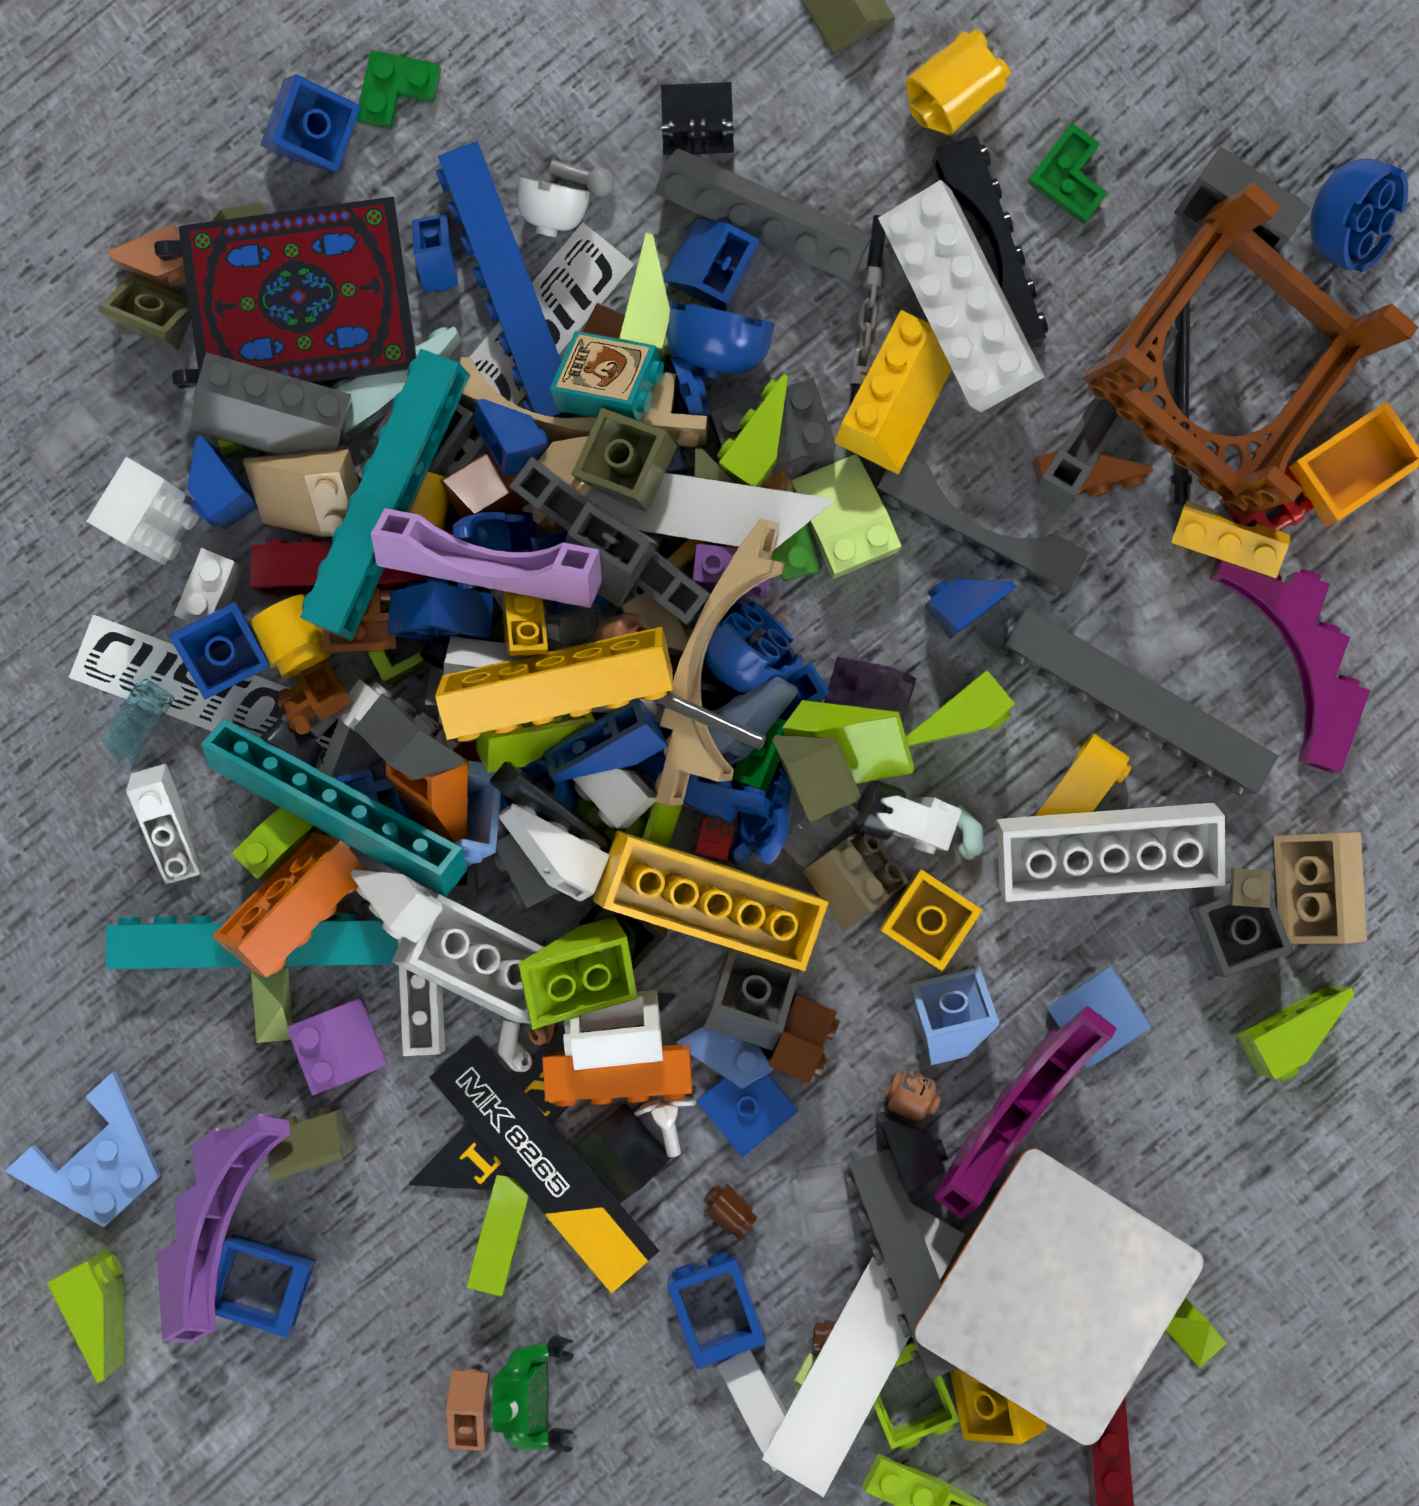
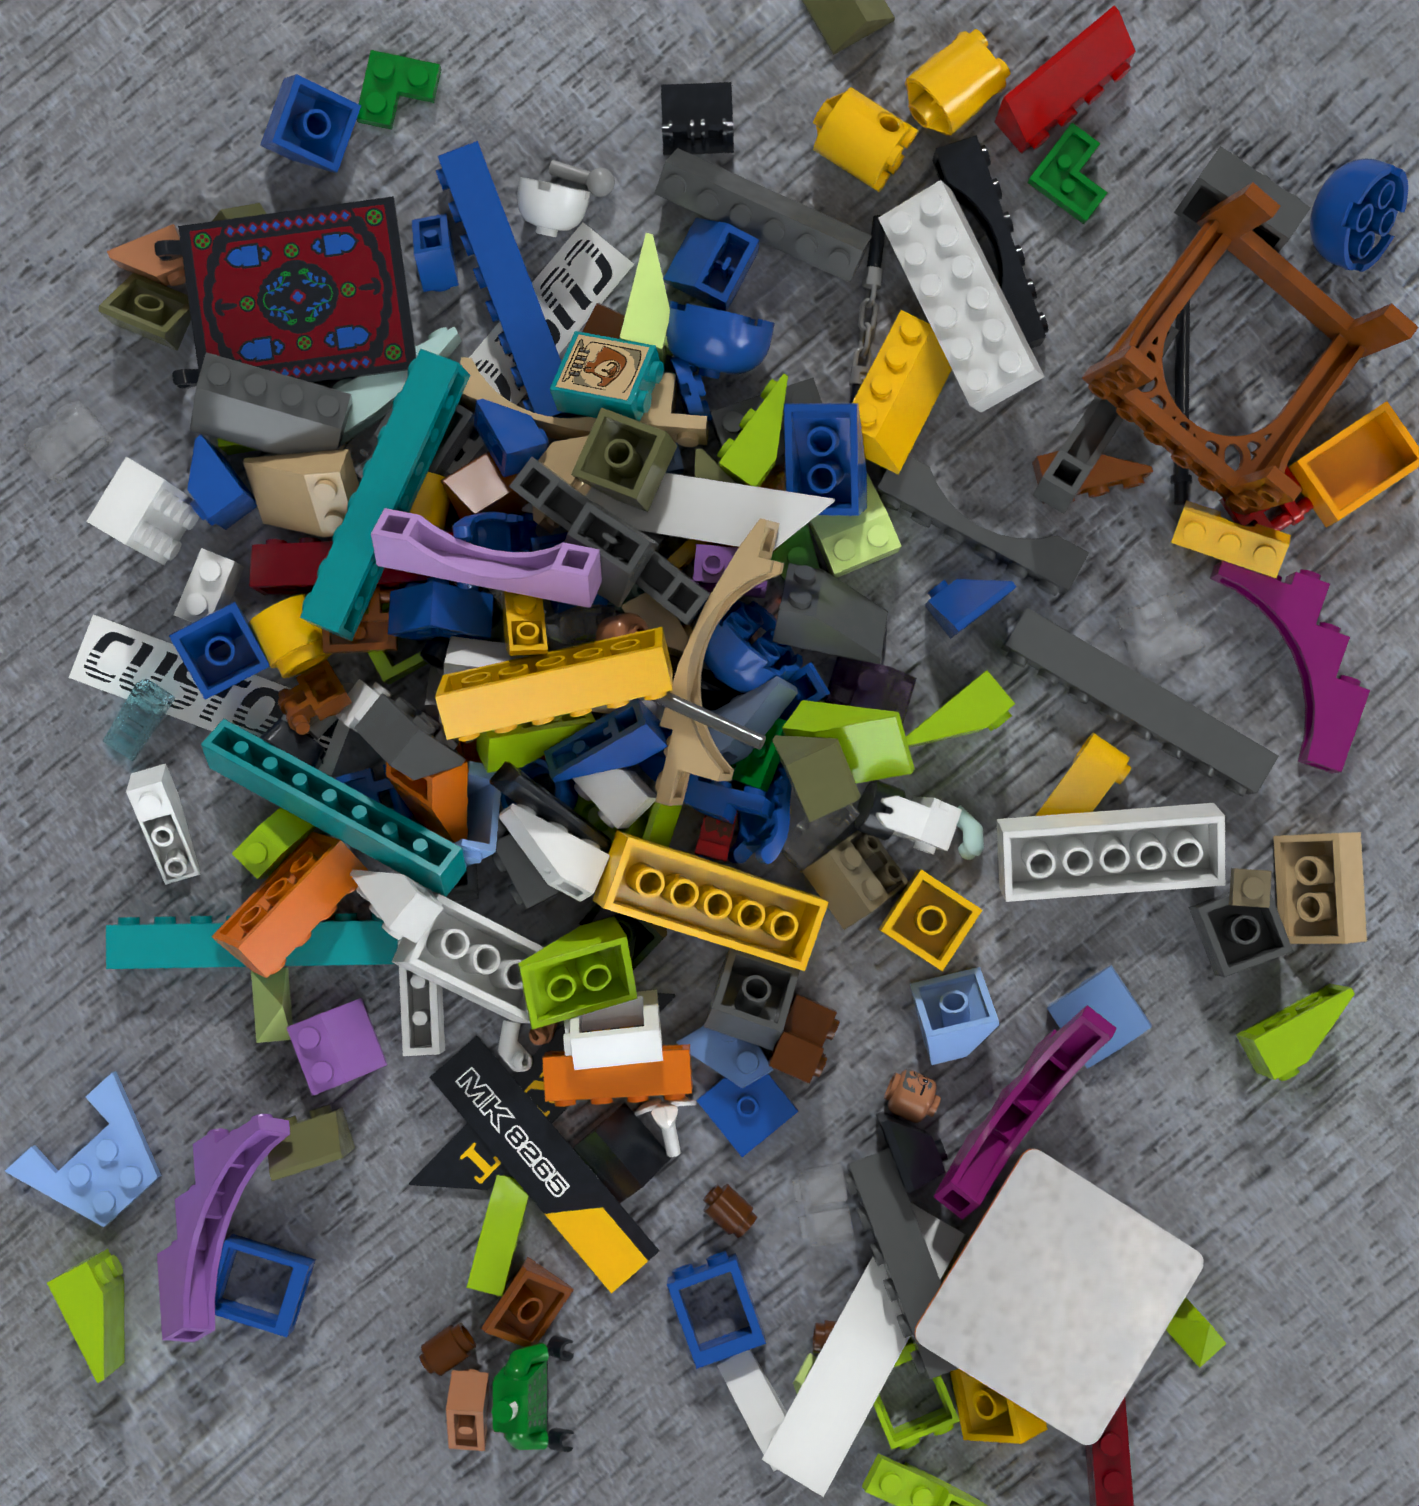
(447, 1349): none -> reddish brown brick
(527, 1305): none -> dark orange slope
(826, 455): none -> blue slope
(829, 616): none -> dark grey slope
(862, 137): none -> yellow cylinder
(1066, 82): none -> red slope

